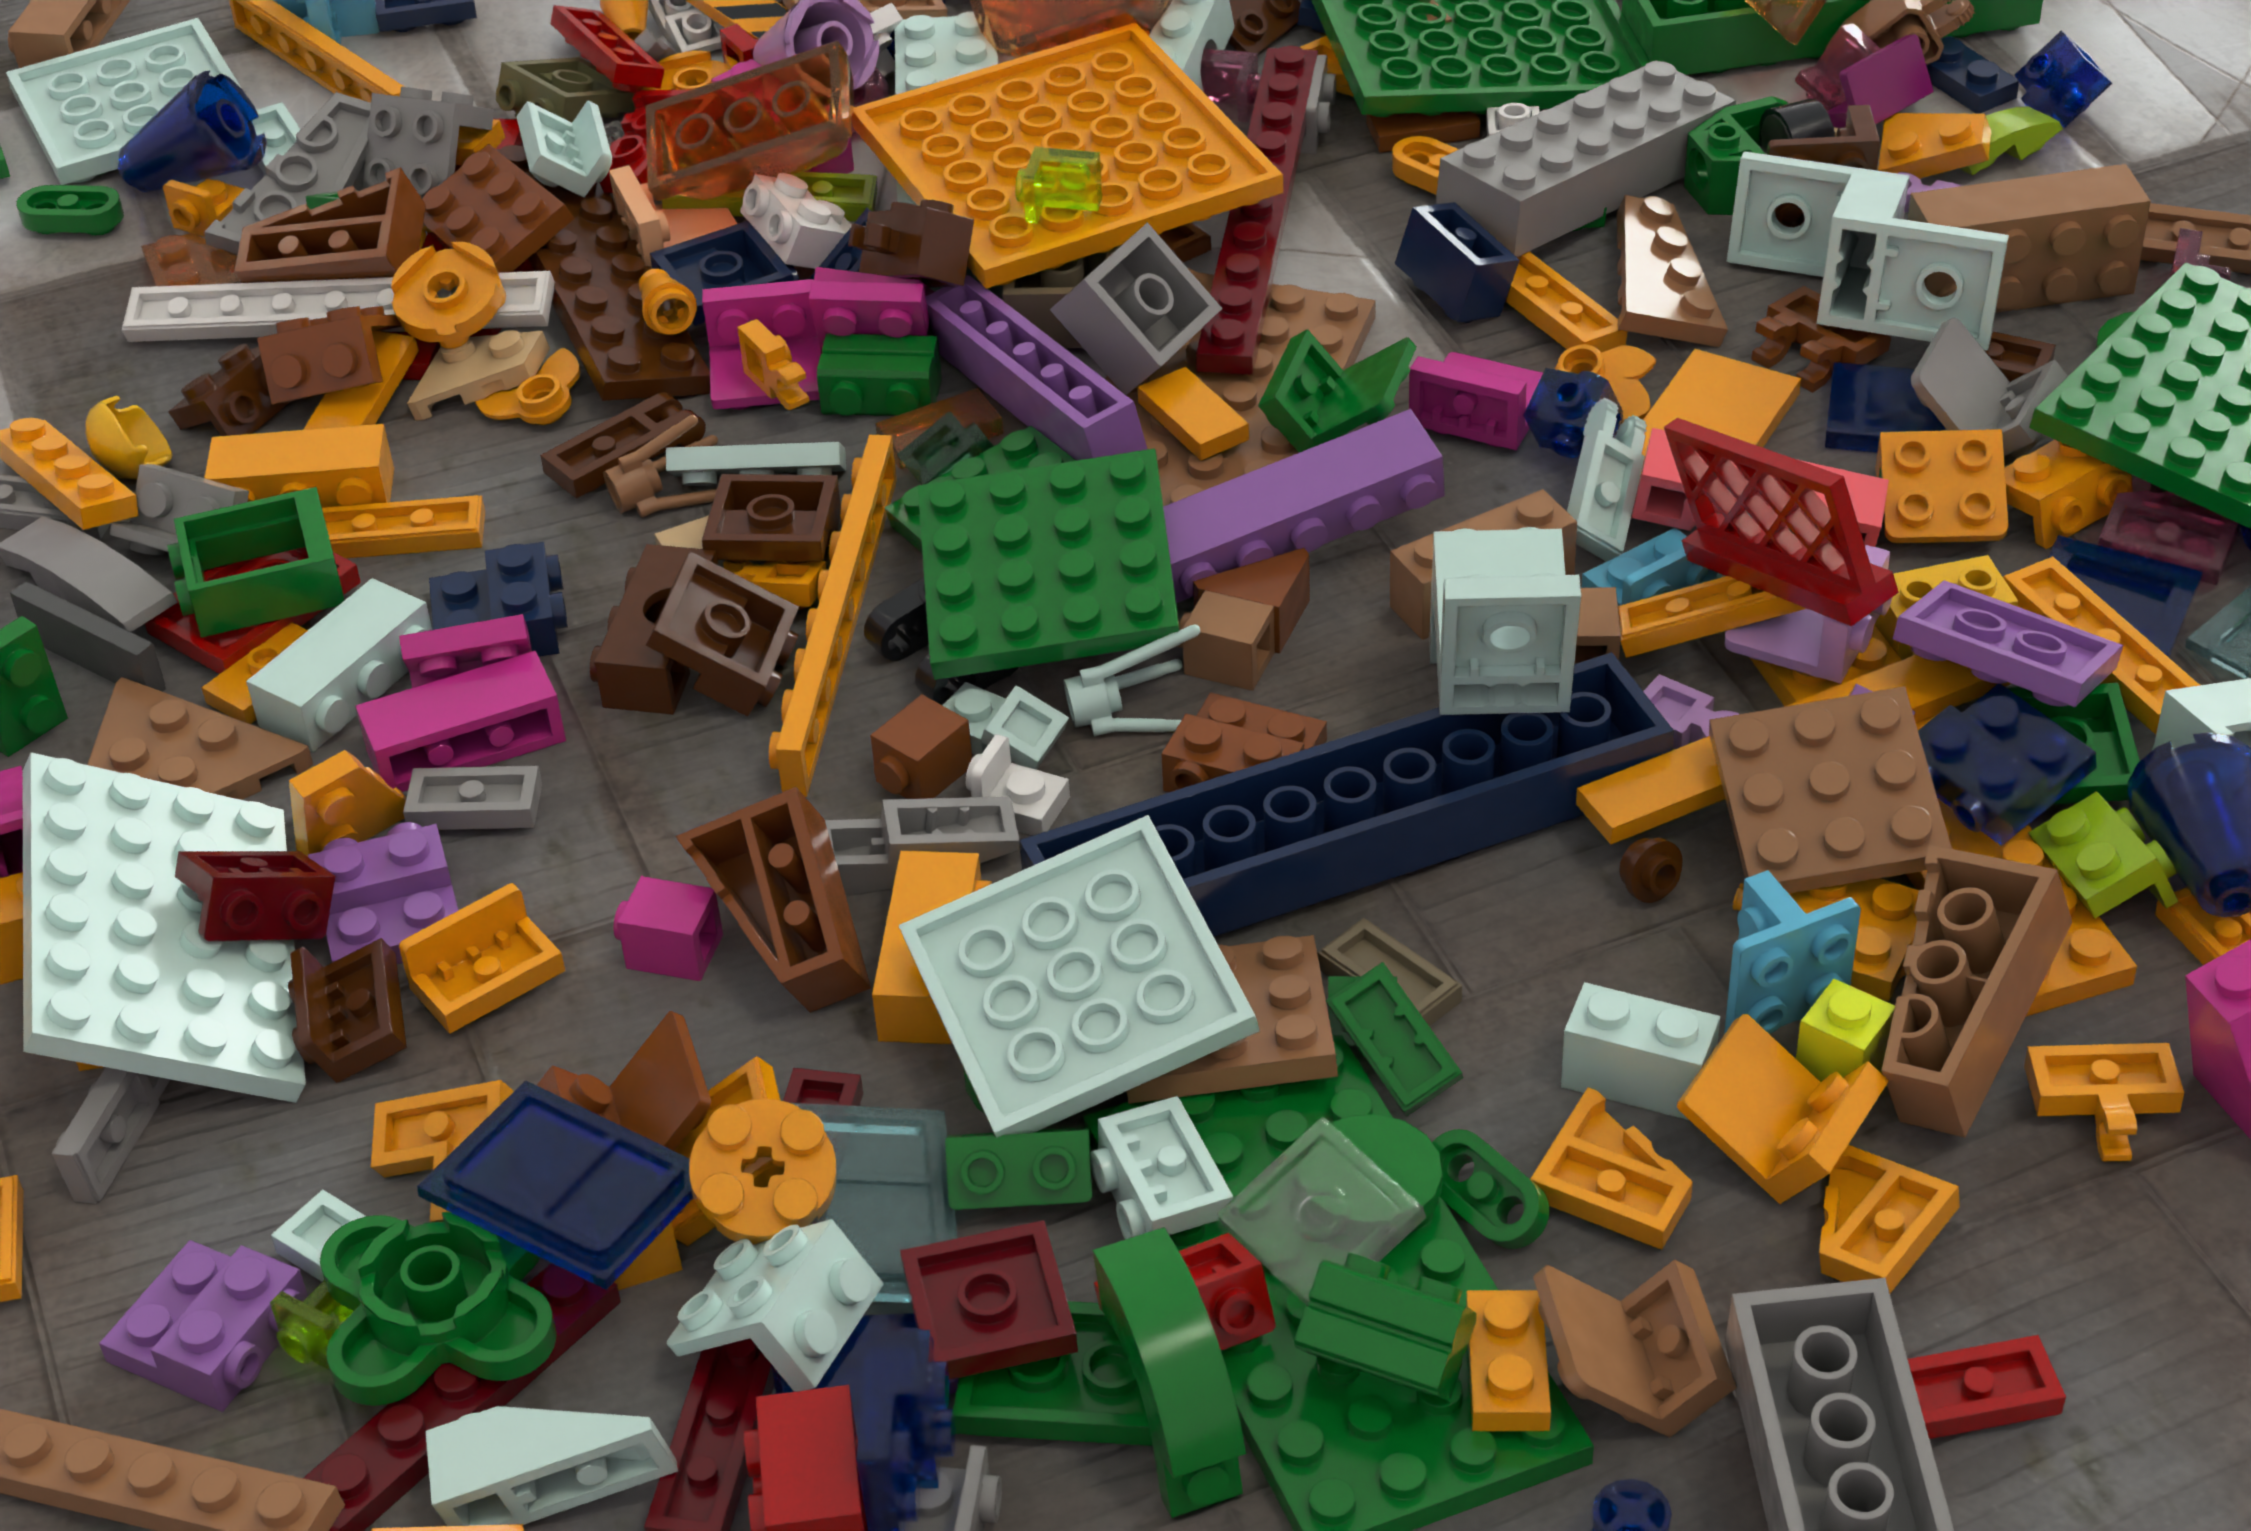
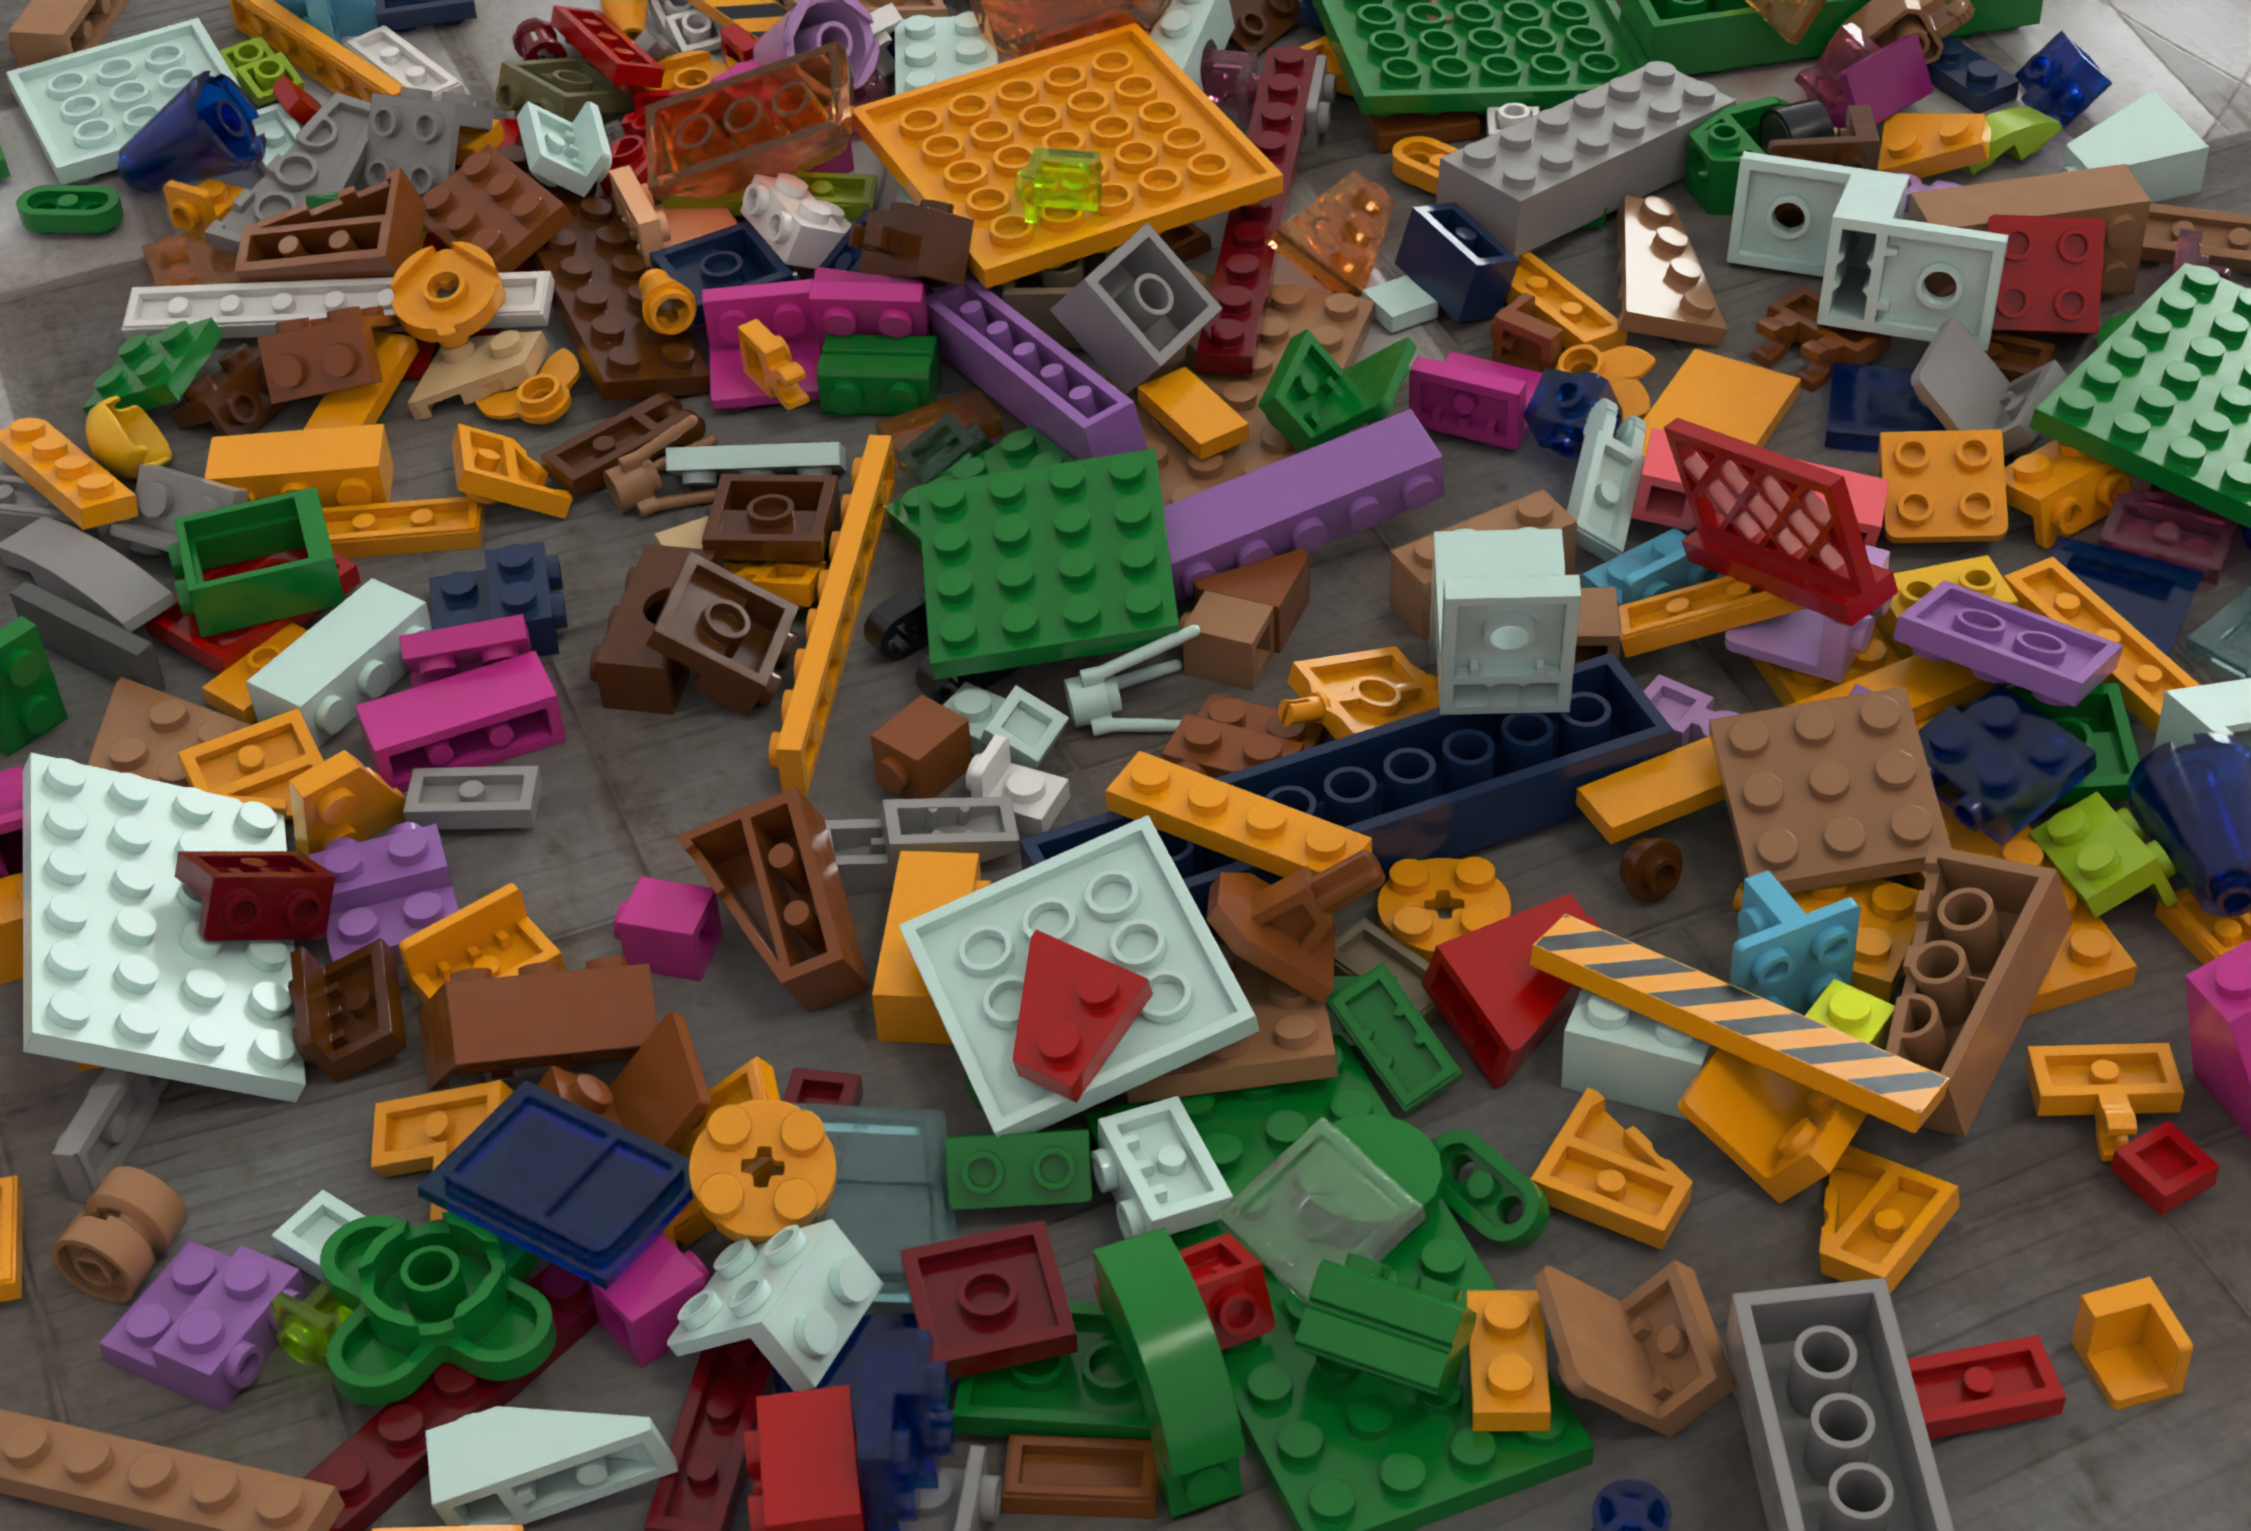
(119, 1234): none -> medium nougat wheel
(157, 367): none -> green plate
(254, 761): none -> light orange wing
(259, 69): none -> lime slope
(295, 100): none -> red tile
(403, 62): none -> white tile
(498, 469): none -> light orange wing
(536, 1019): none -> dark orange wedge
(546, 46): none -> dark red bush
(646, 1299): none -> dark pink brick
(1072, 1014): none -> red wing
(1080, 1477): none -> dark orange tile
(1229, 818): none -> light orange plate
(1290, 923): none -> dark orange piece
(1338, 234): none -> clear orange wing
(1357, 691): none -> light orange plate
(1401, 304): none -> light aqua tile
(1421, 887): none -> light orange plate
(1493, 994): none -> red slope
(1523, 339): none -> dark orange bracket
(1740, 1023): none -> light orange tile
(2050, 274): none -> red bracket
(2131, 1343): none -> light orange panel
(2153, 144): none -> light aqua slope
(2164, 1167): none -> red plate

